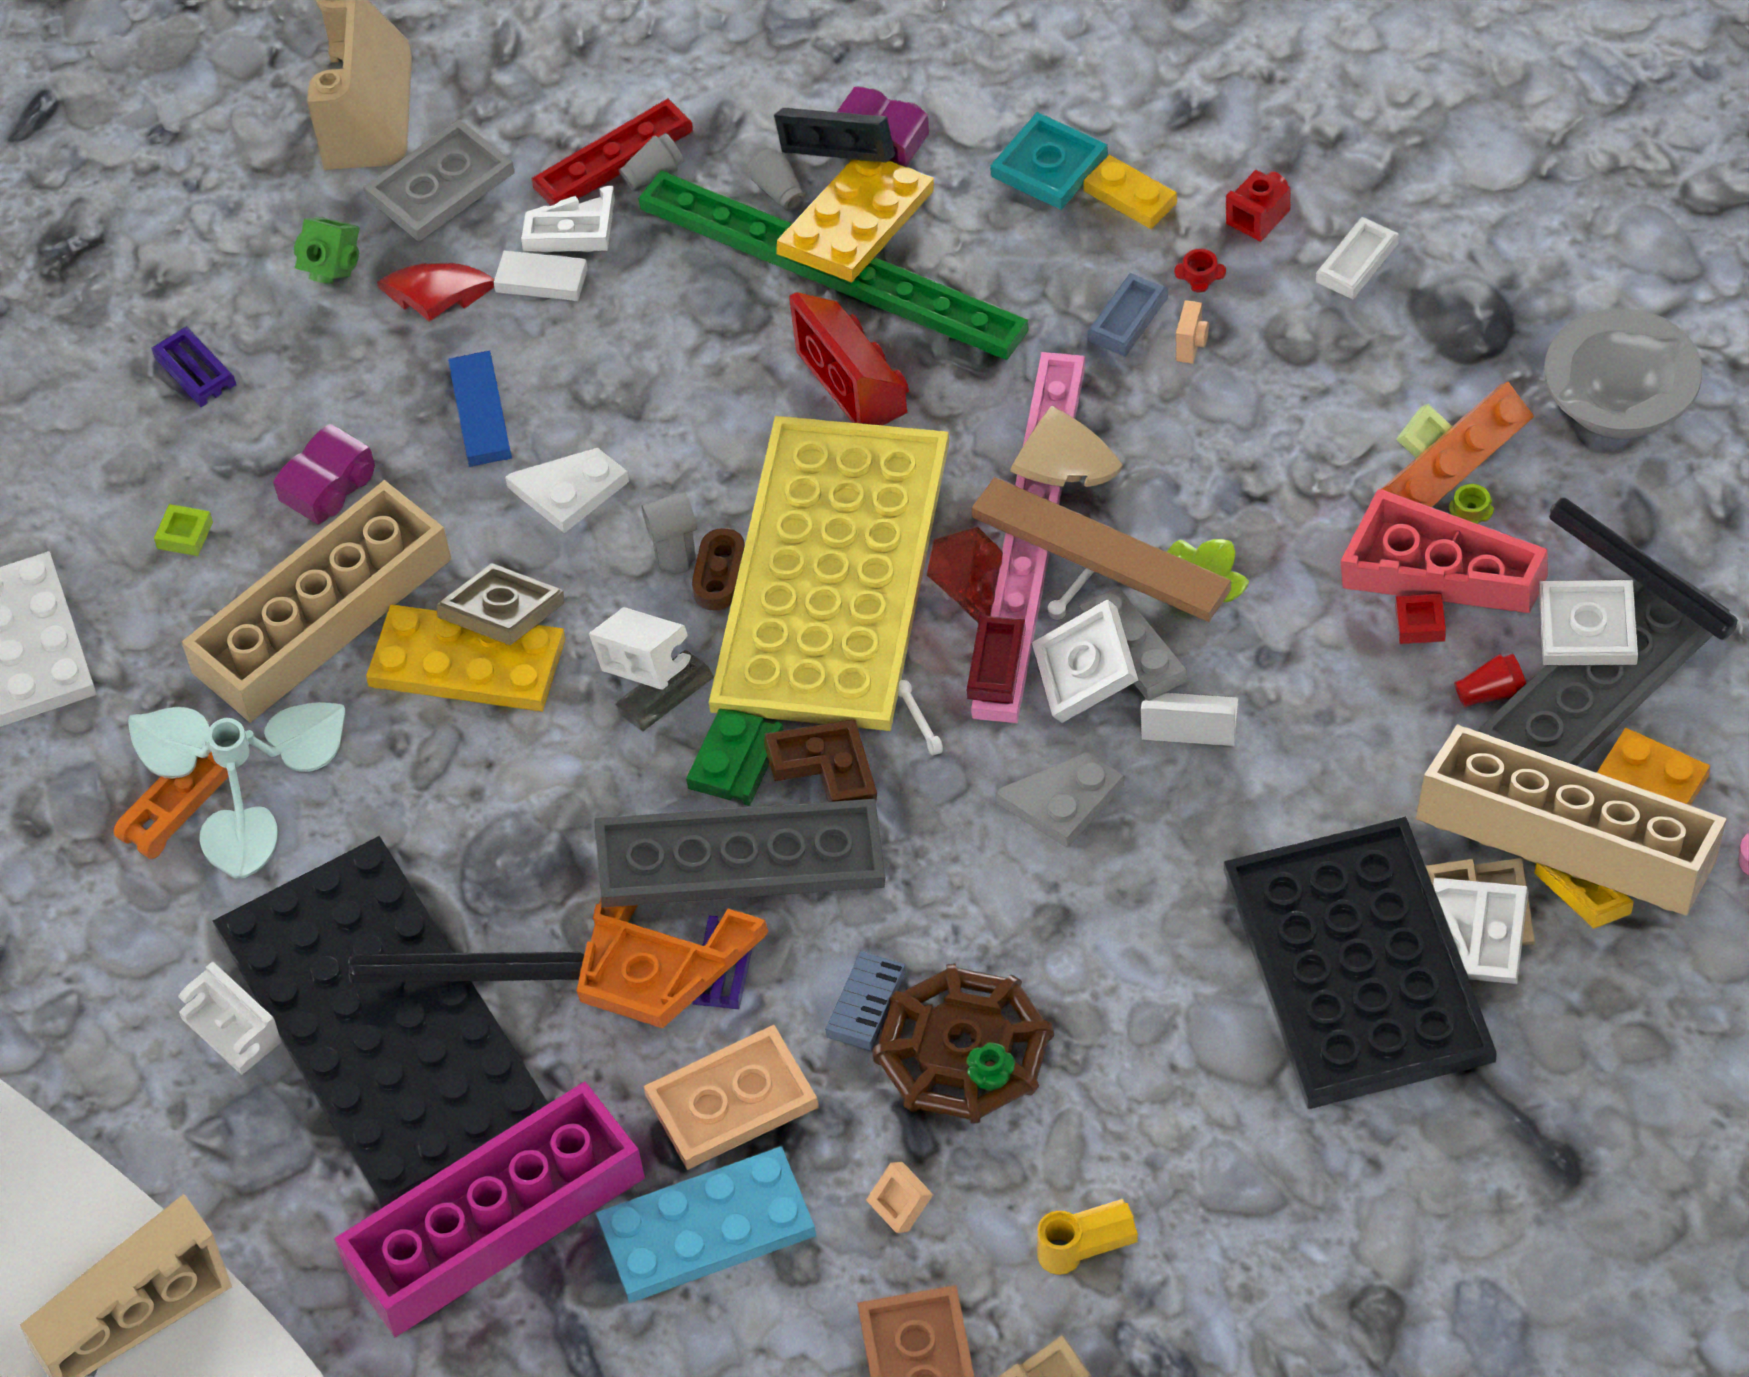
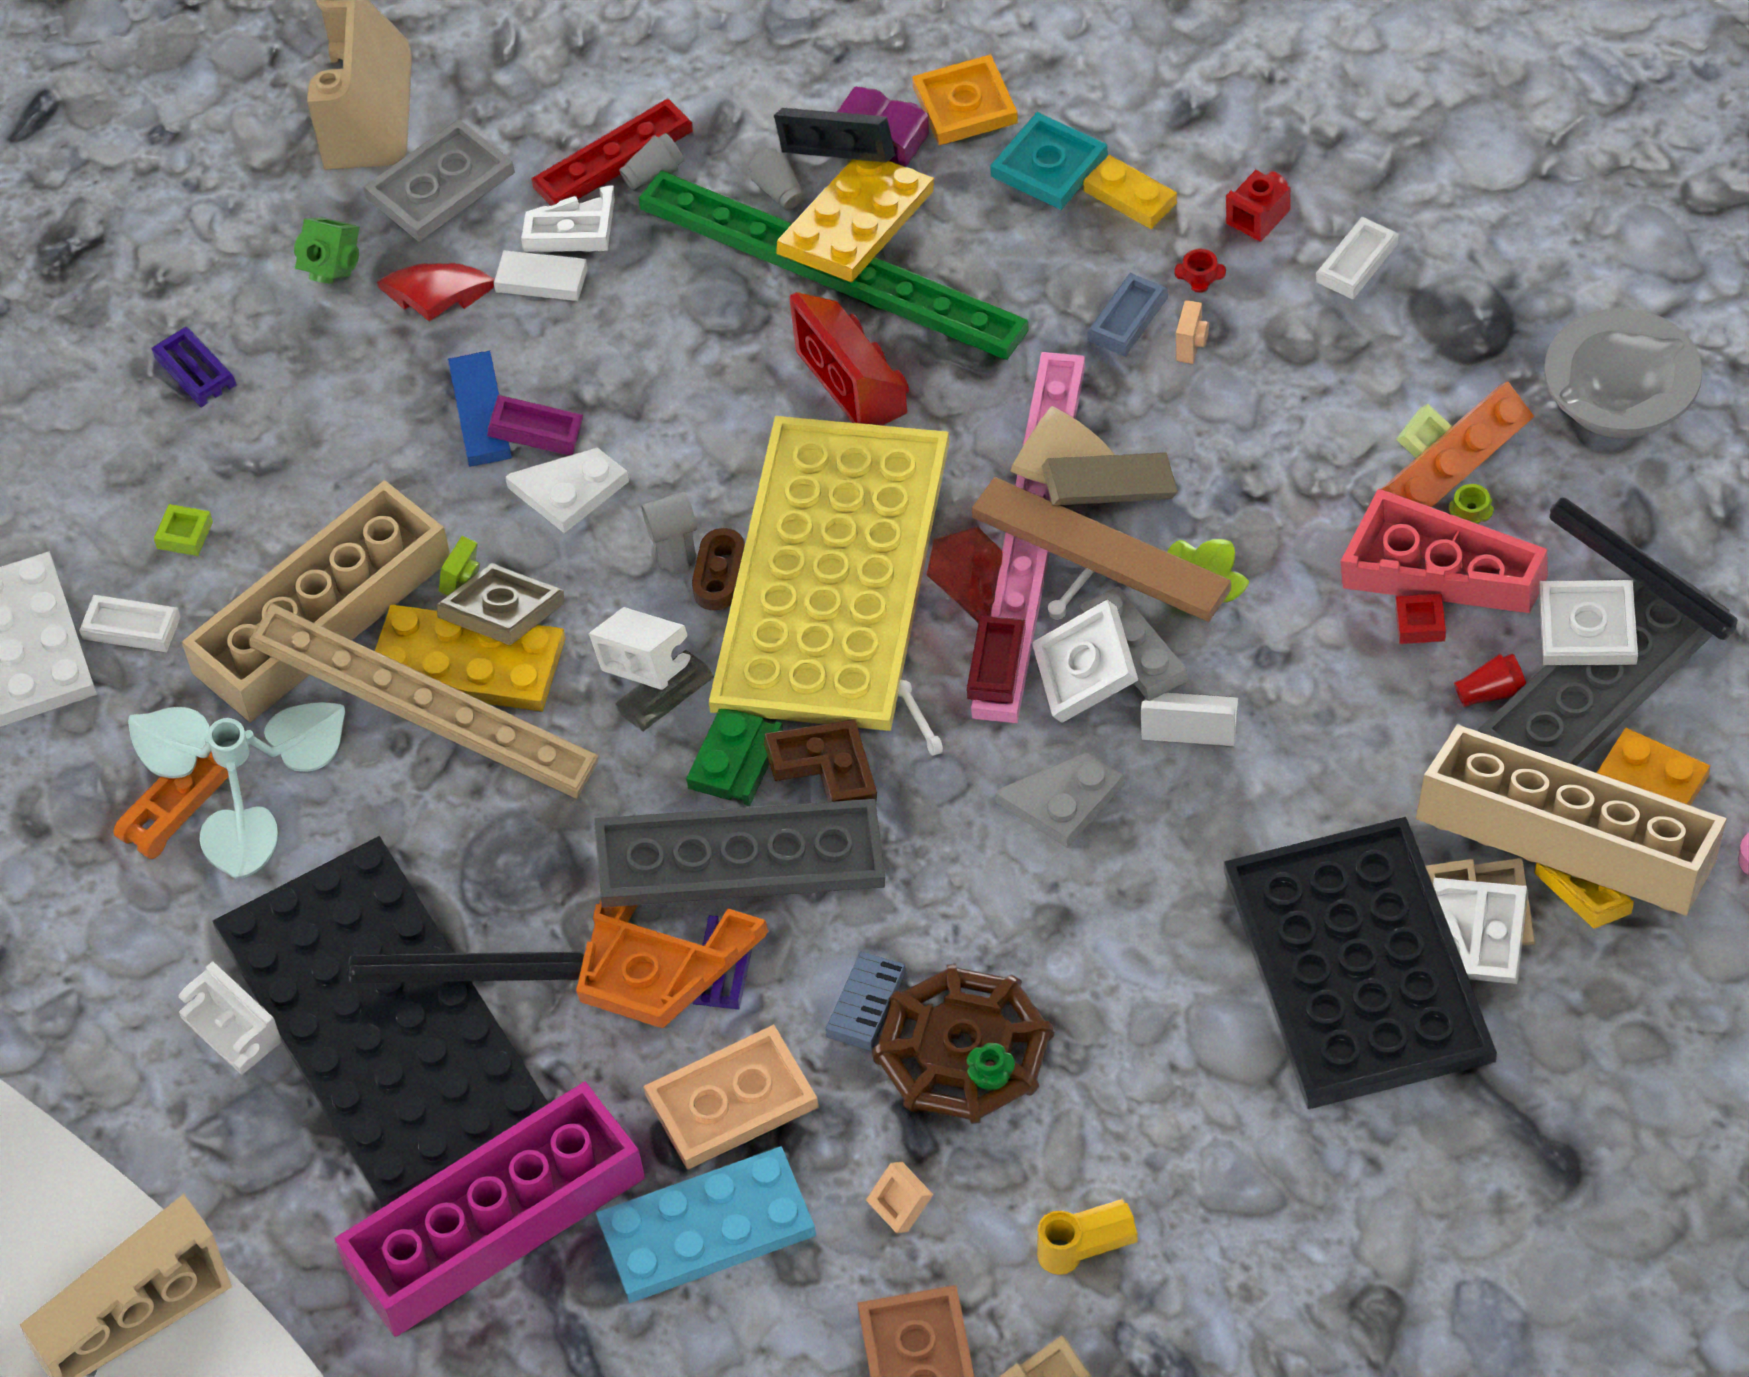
(130, 623): none -> white tile
(324, 474): magenta brick -> none
(424, 701): none -> tan tile
(459, 566): none -> lime plate
(535, 425): none -> magenta tile
(965, 99): none -> light orange plate
(1109, 478): none -> dark tan tile

